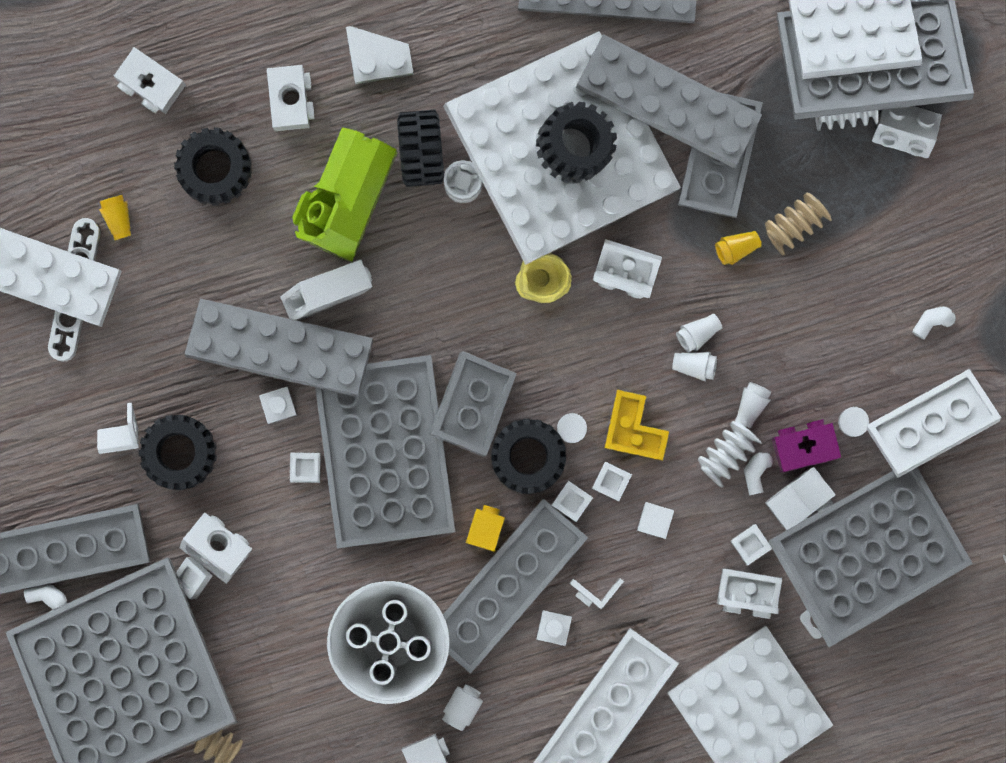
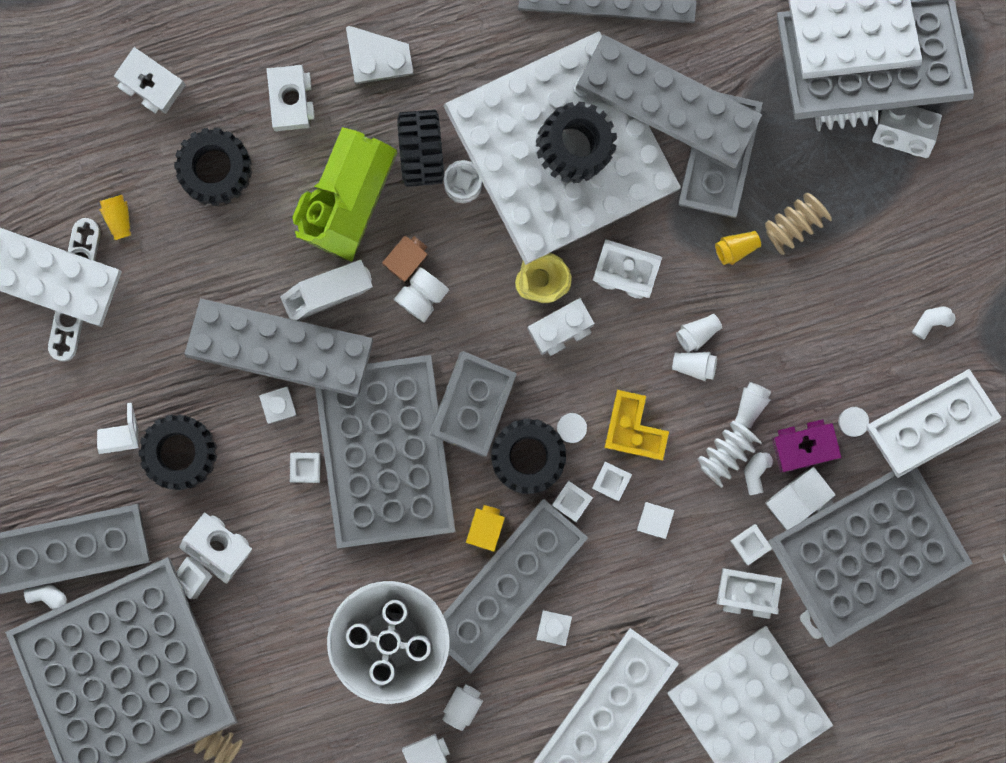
(406, 258): none -> nougat brick
(421, 294): none -> white wheel
(560, 327): none -> white brick
(588, 598): white bracket -> none

